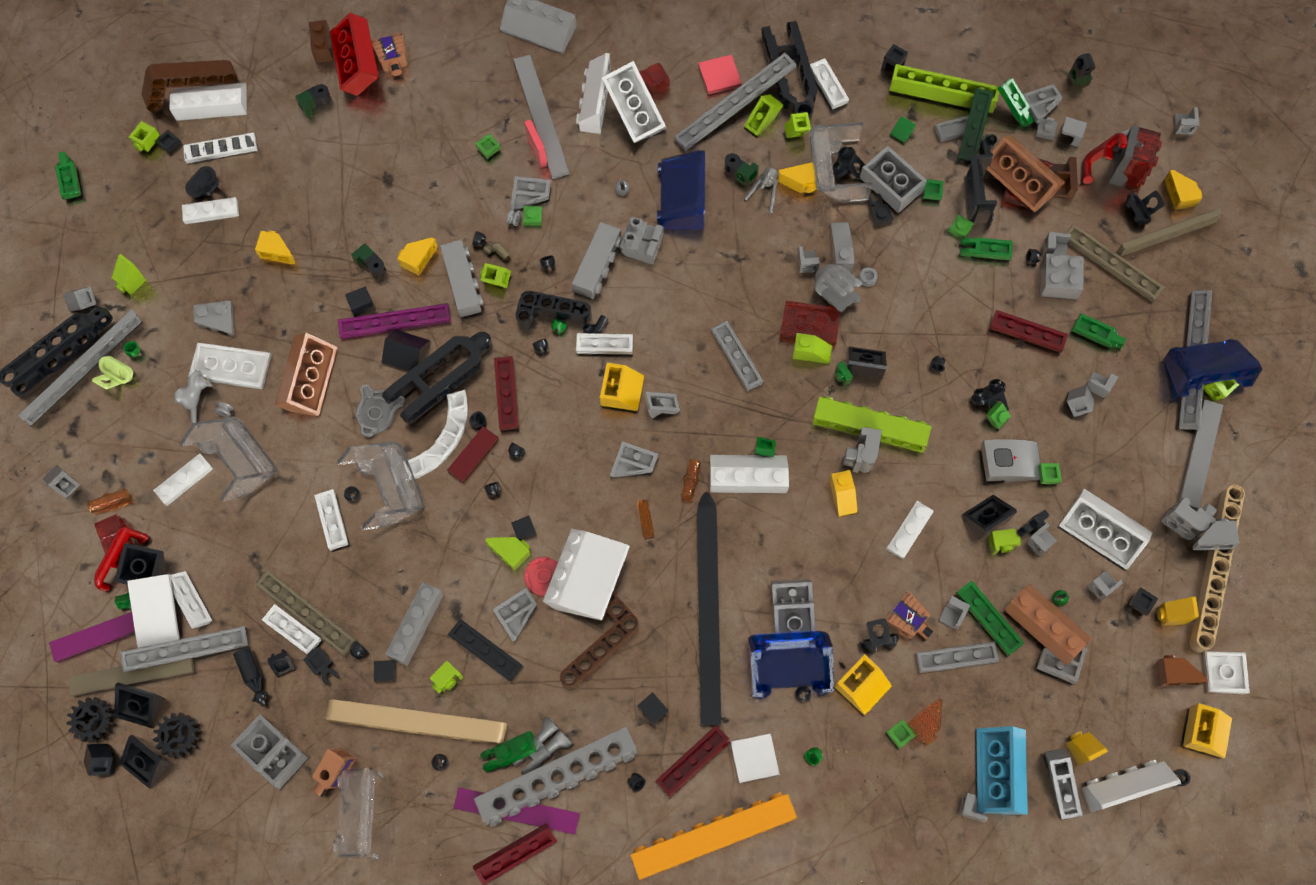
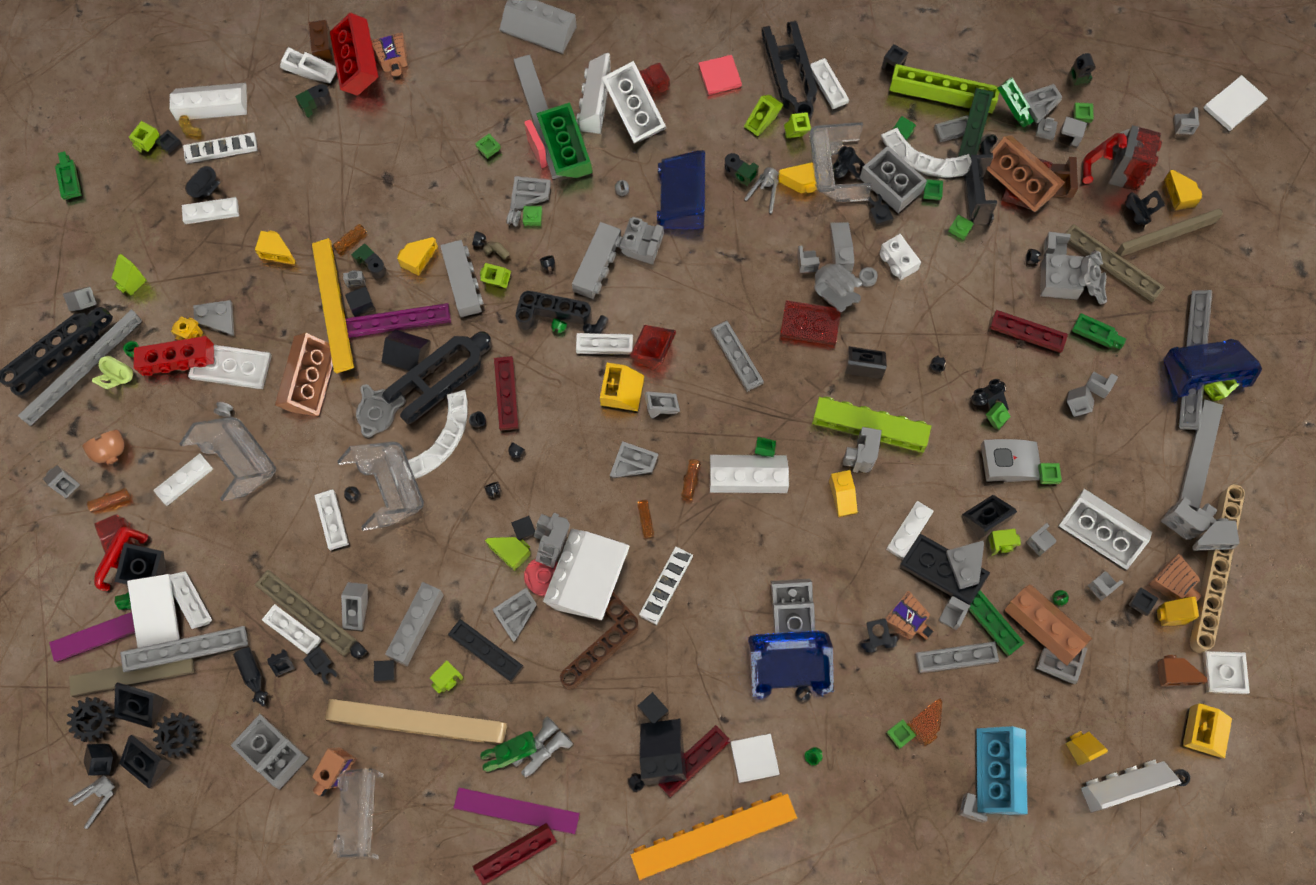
(100, 787): none -> light grey plant
(105, 448): none -> nougat cylinder
(174, 356): none -> red brick
(183, 74): reddish brown beam -> none
(186, 329): none -> yellow brick
(187, 128): none -> clear yellow arm
(189, 395): light grey animal -> none
(307, 66): none -> white slope
(332, 306): none -> yellow tile
(349, 238): none -> clear orange axle
(354, 279): none -> light grey plate
(354, 606): none -> light grey slope
(444, 760): black hinge -> none
(472, 454): dark red tile -> none
(538, 345): black hinge -> none
(544, 774): light grey brick -> none
(552, 535): none -> light grey hips
(564, 141): none -> green slope
(652, 346): none -> clear red slope
(662, 752): none -> black slope
(666, 585): none -> tile
(708, 612): black piece -> none
(735, 101): light grey tile -> none
(811, 349): lime slope -> none
(843, 374): green plate -> none
(863, 684): yellow slope -> none
(899, 257): none -> white brick
(924, 163): none -> white tile
(930, 563): none -> black tile
(966, 563): none -> light grey wing
(987, 248): green hinge -> none
(1035, 522): black plate -> none
(1063, 783): light grey slope -> none
(1083, 112): none -> bright green plate
(1093, 277): none -> light grey tile
(1176, 580): none -> nougat torso
(1235, 103): none -> white tile

